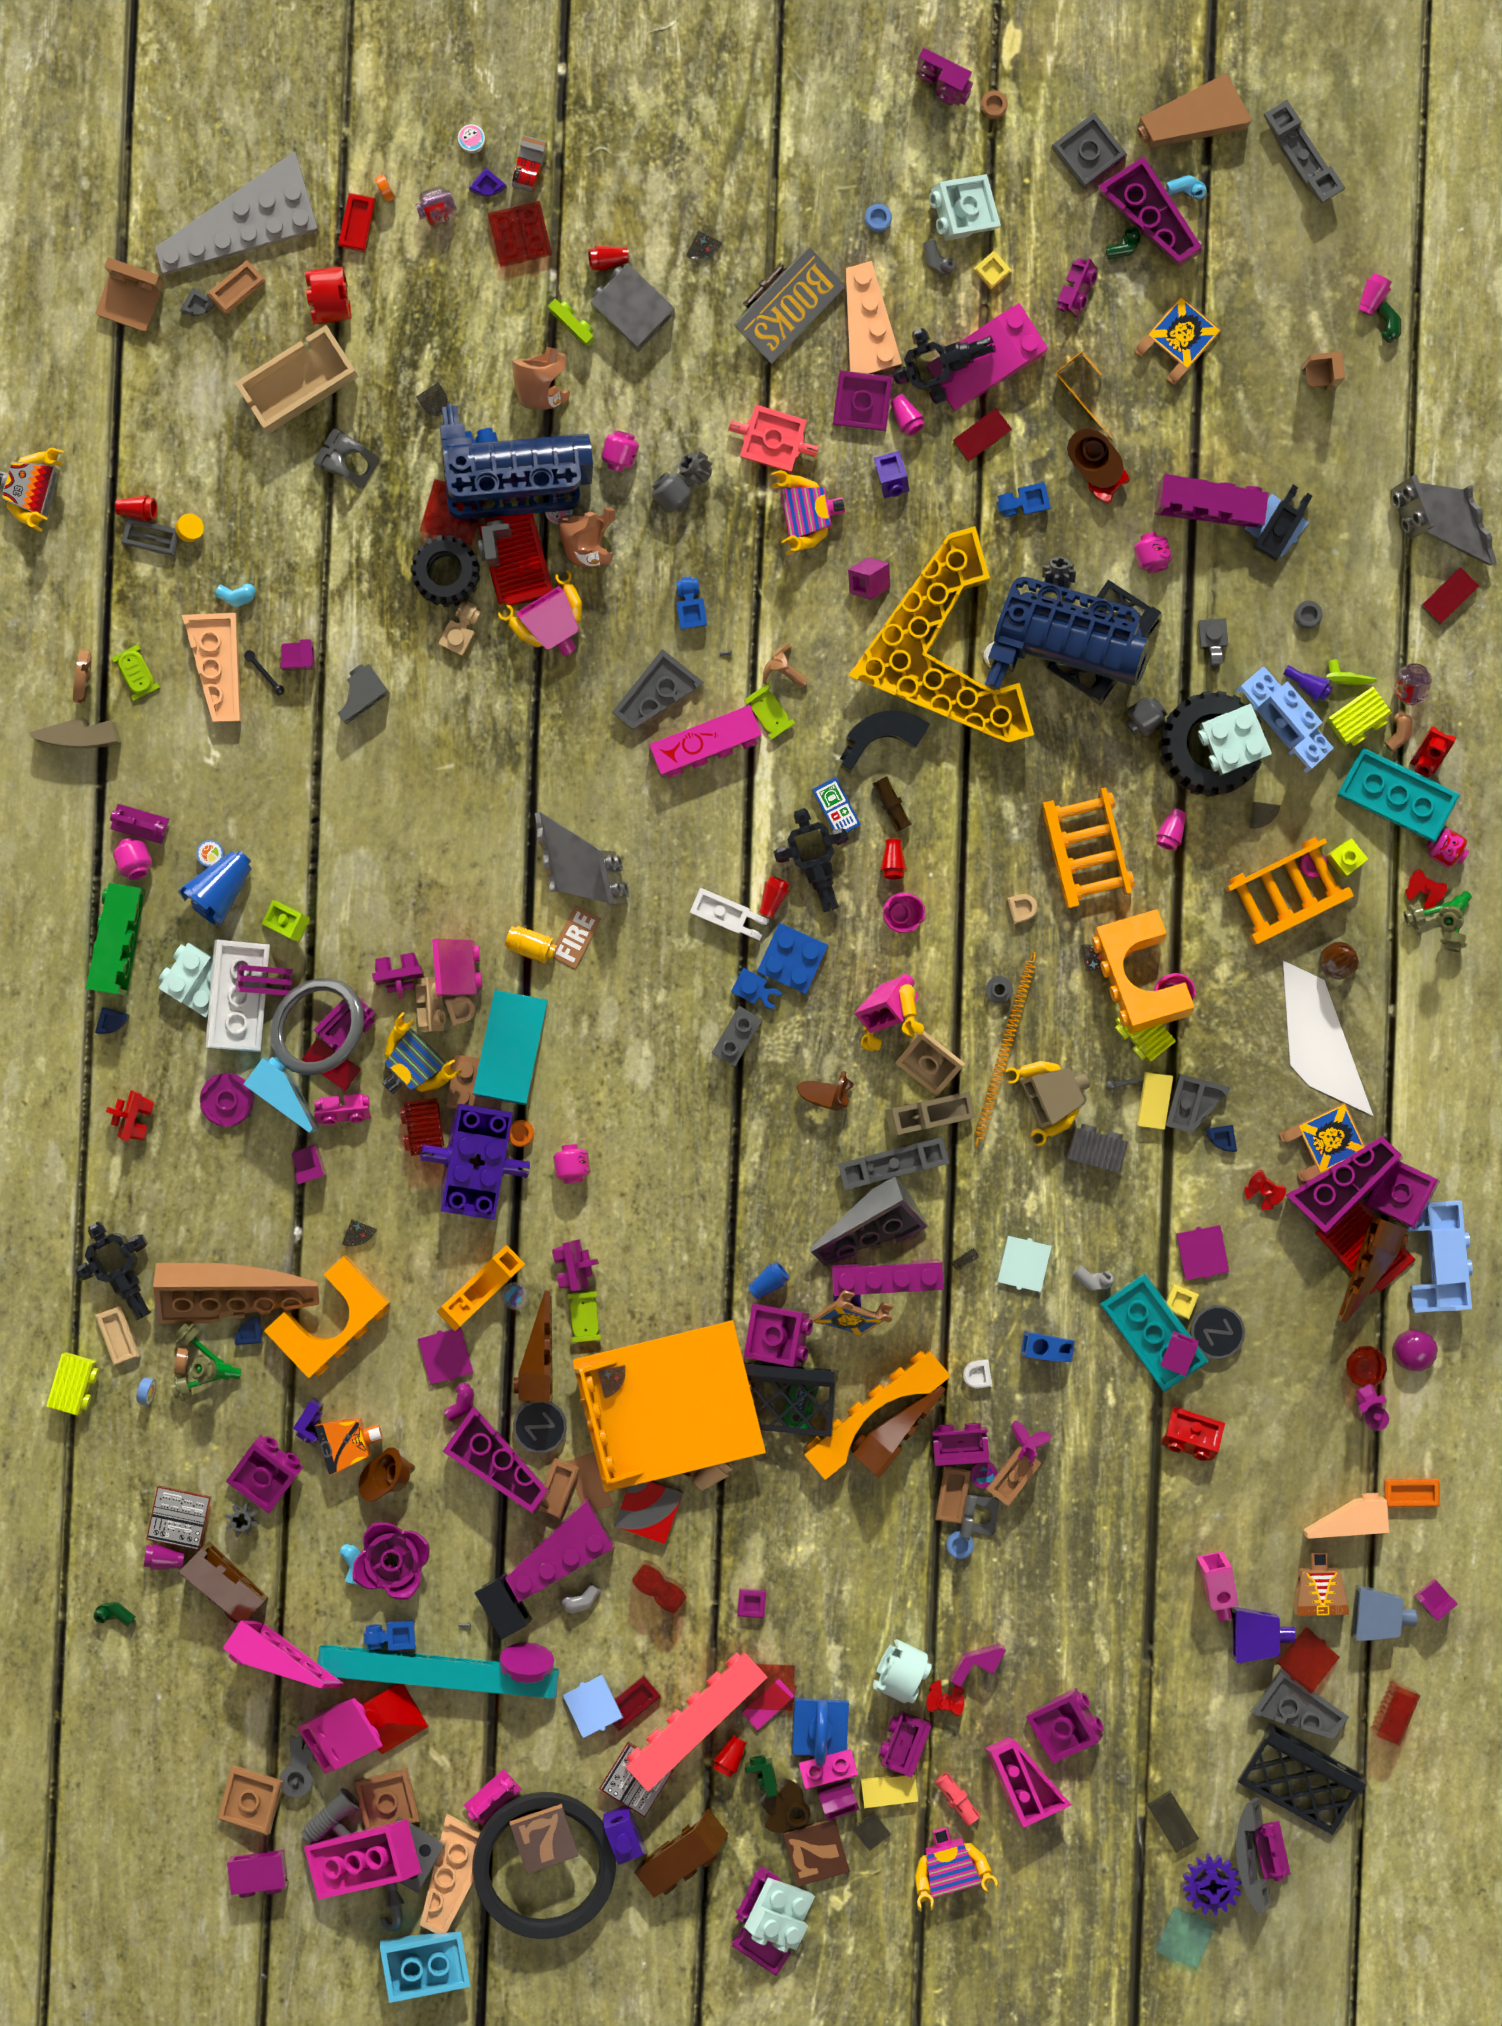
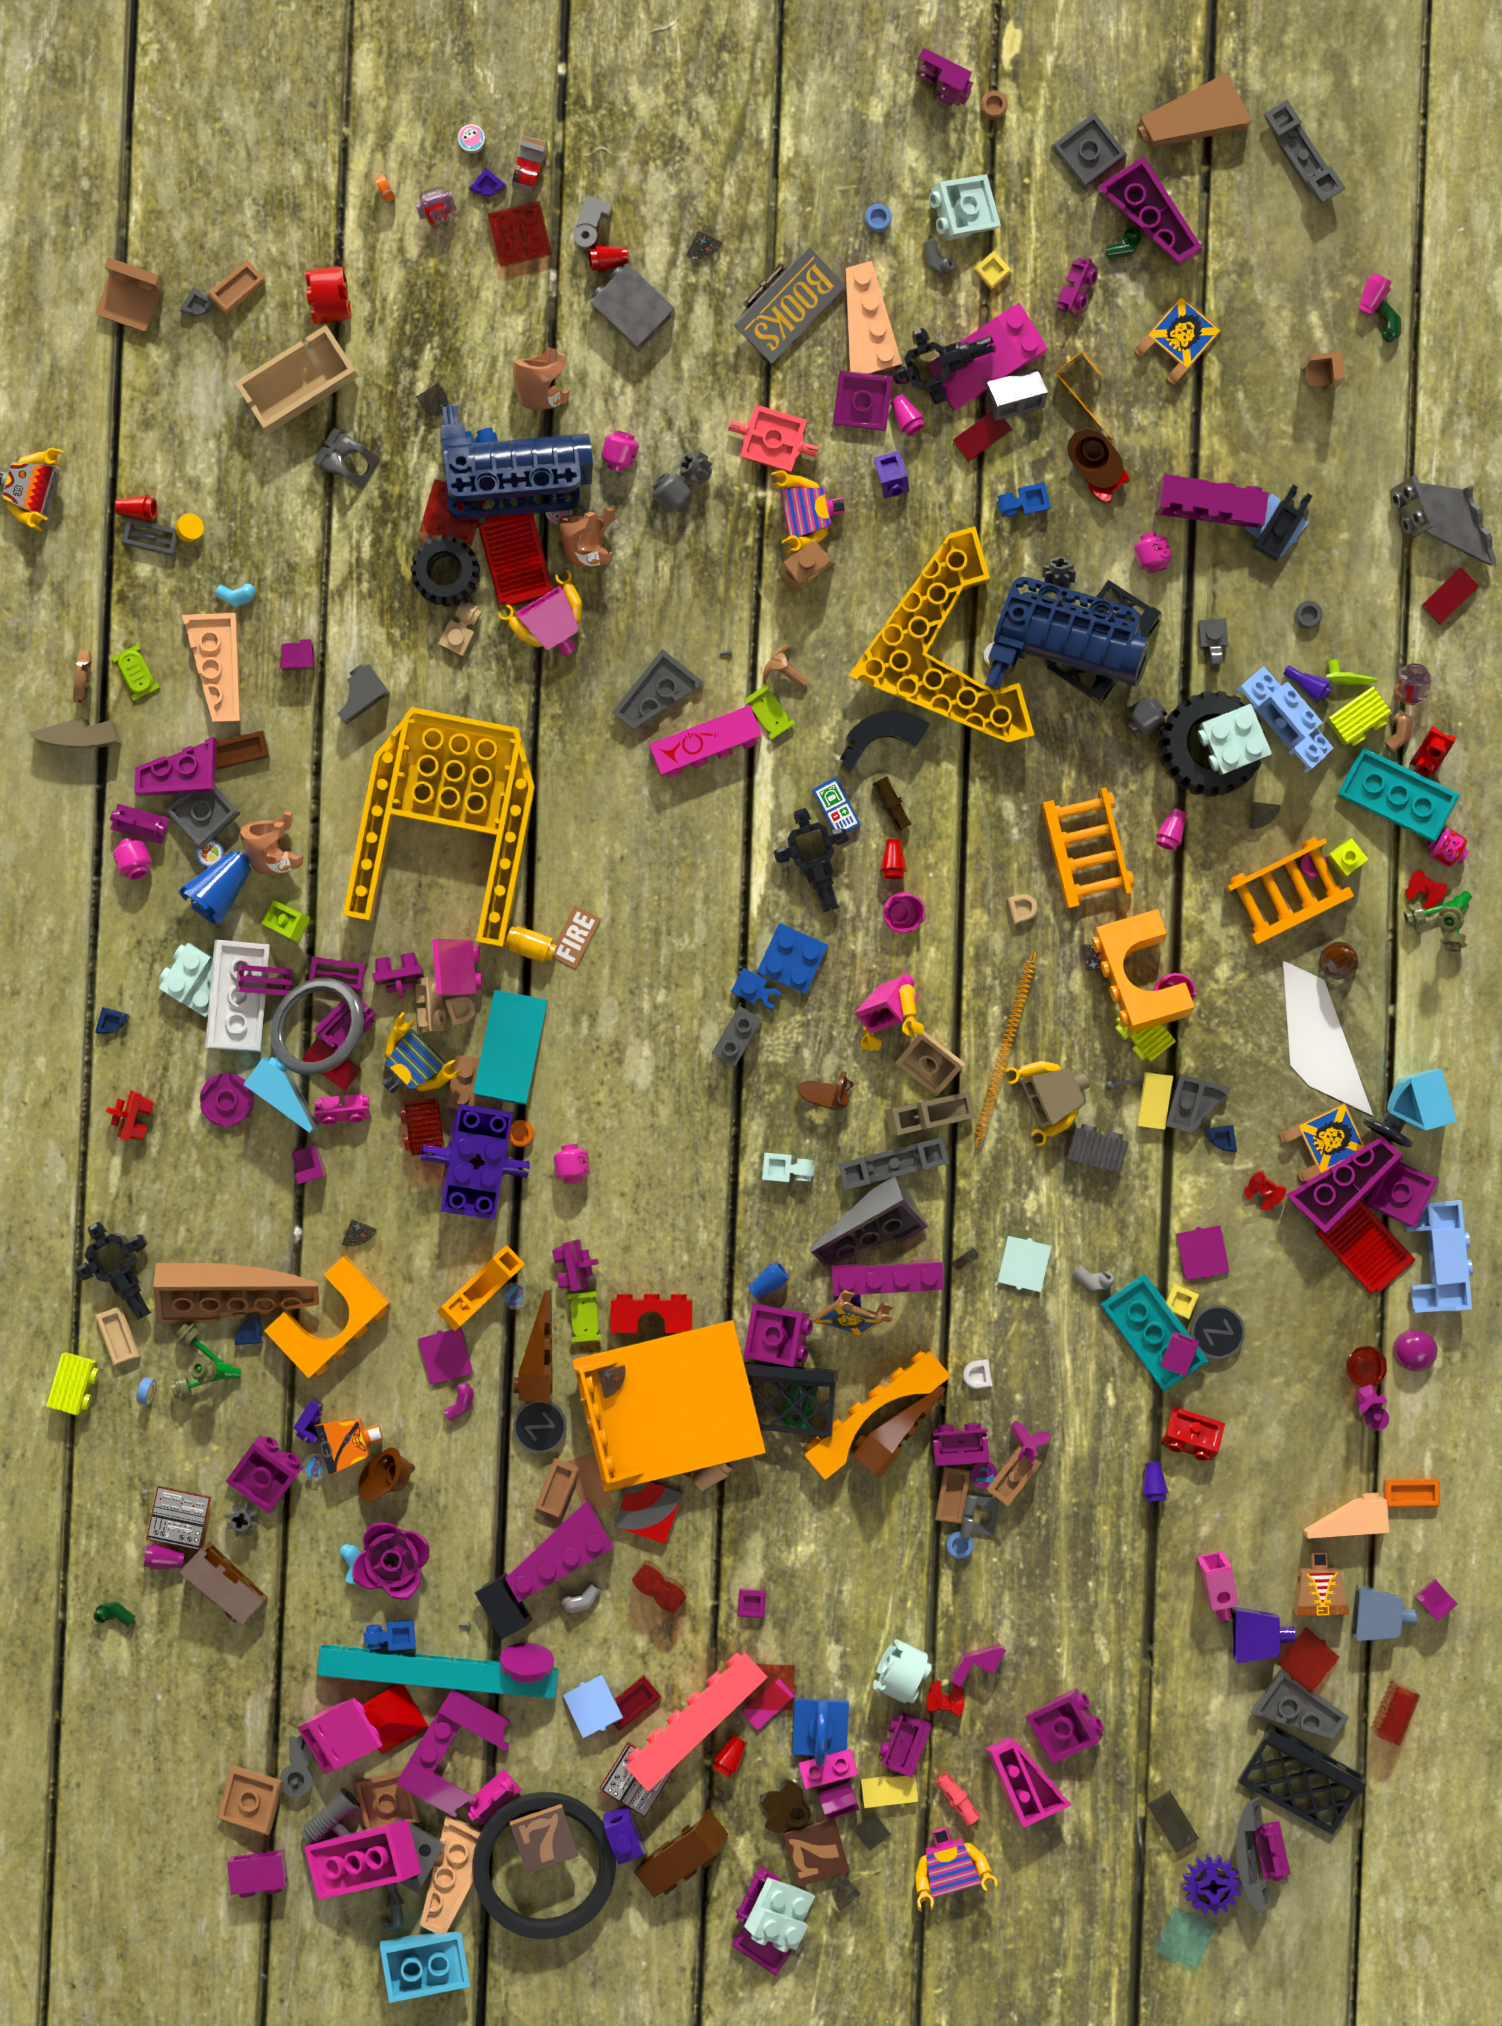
(116, 939): green wedge -> none
(180, 773): none -> magenta wing
(181, 1361): medium nougat tile -> none
(203, 815): none -> dark grey tile
(241, 750): none -> reddish brown tile
(250, 656): black hinge -> none
(255, 216): light grey wing -> none
(262, 845): none -> nougat piece
(263, 1648): dark pink slope -> none
(314, 1467): none -> clear tile
(357, 222): red tile -> none
(360, 977): none -> magenta tile
(419, 1772): none -> magenta wedge
(455, 777): none -> yellow wedge
(488, 546): dark grey bracket -> none
(490, 1457): magenta wedge -> none
(564, 314): lime plate -> none
(579, 866): flat silver piece -> none
(589, 222): none -> light grey leg
(627, 1310): none -> red arch
(691, 611): blue plate -> none
(725, 913): white hinge -> none
(767, 1778): dark green bracket -> none
(774, 893): red cone -> none
(778, 1168): none -> light aqua plate
(805, 566): none -> medium nougat torso
(844, 1892): none -> clear smoke tile
(869, 578): magenta panel -> none
(991, 992): dark grey plate -> none
(1016, 394): none -> hinge
(1047, 1347): blue leg -> none
(1154, 1483): none -> dark purple cone
(1188, 185): medium azure arm -> none
(1378, 1251): reddish brown wedge -> none
(1418, 1102): none -> medium azure piece

